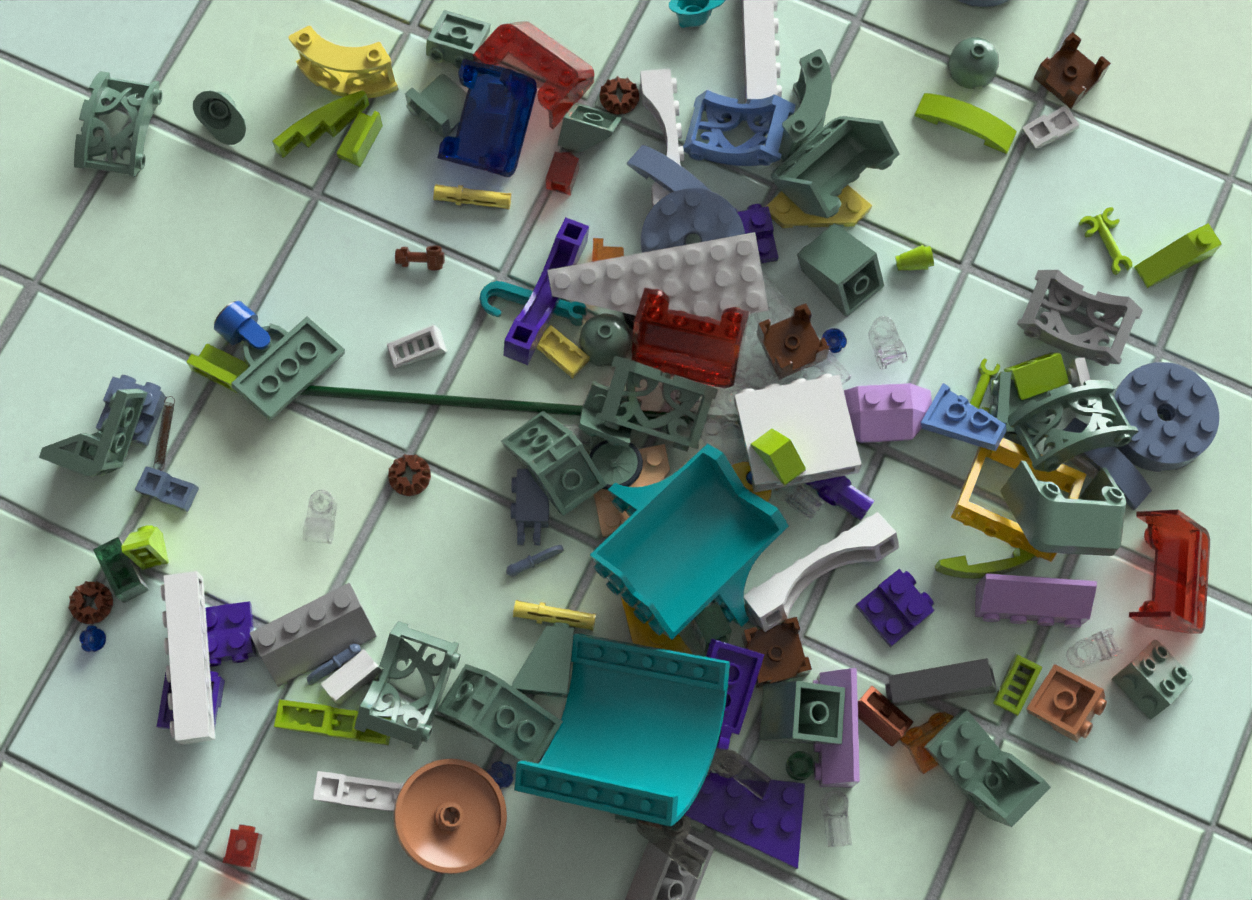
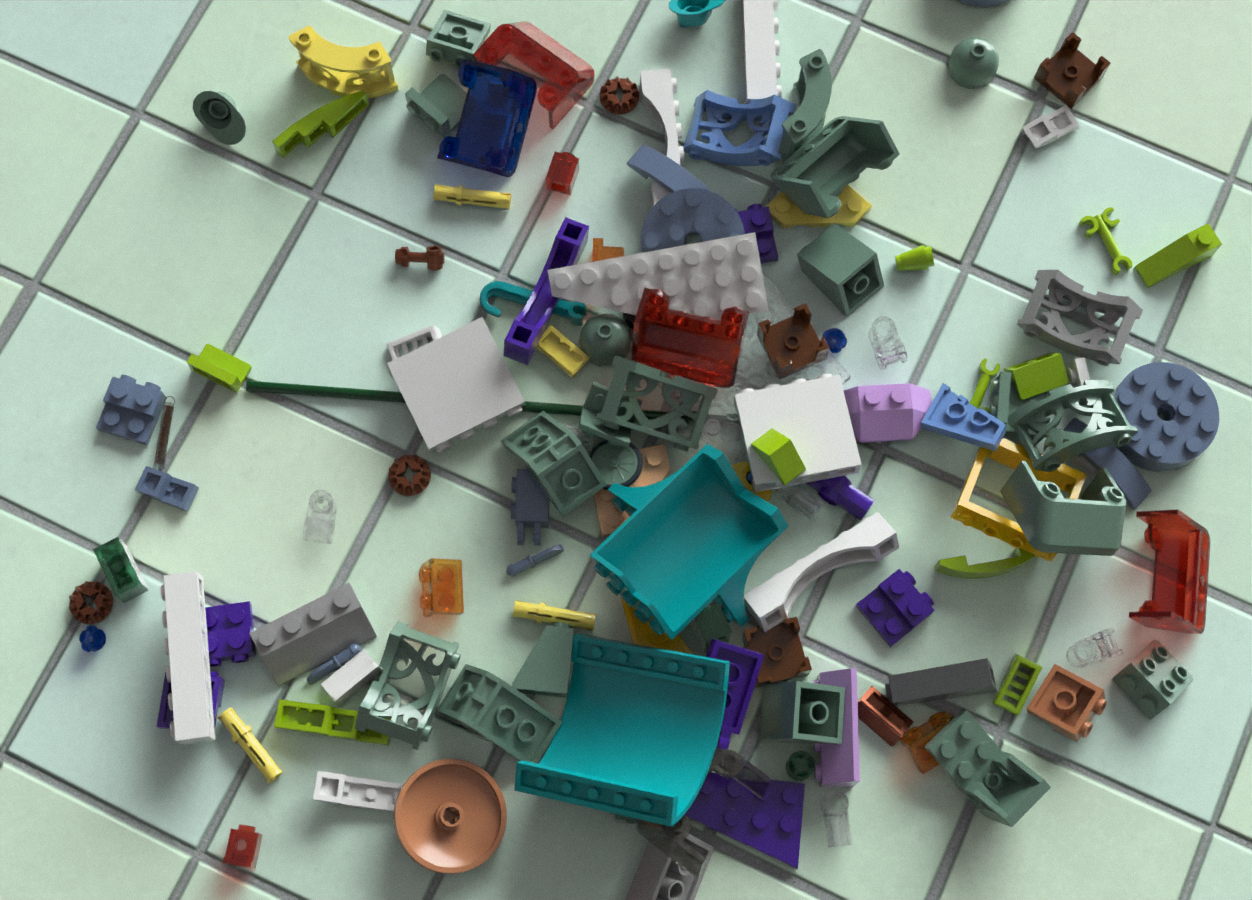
(105, 449): sand green bracket -> none
(107, 89): sand green fence -> none
(146, 547): lime slope -> none
(255, 751): none -> light yellow pin
(278, 360): sand green plate -> none
(360, 138): lime panel -> none
(441, 587): none -> clear orange bracket
(456, 385): none -> white panel
(505, 769): clear blue plate -> none
(586, 127): sand green slope -> none
(968, 119): lime slope -> none
(1034, 600): lavender slope -> none

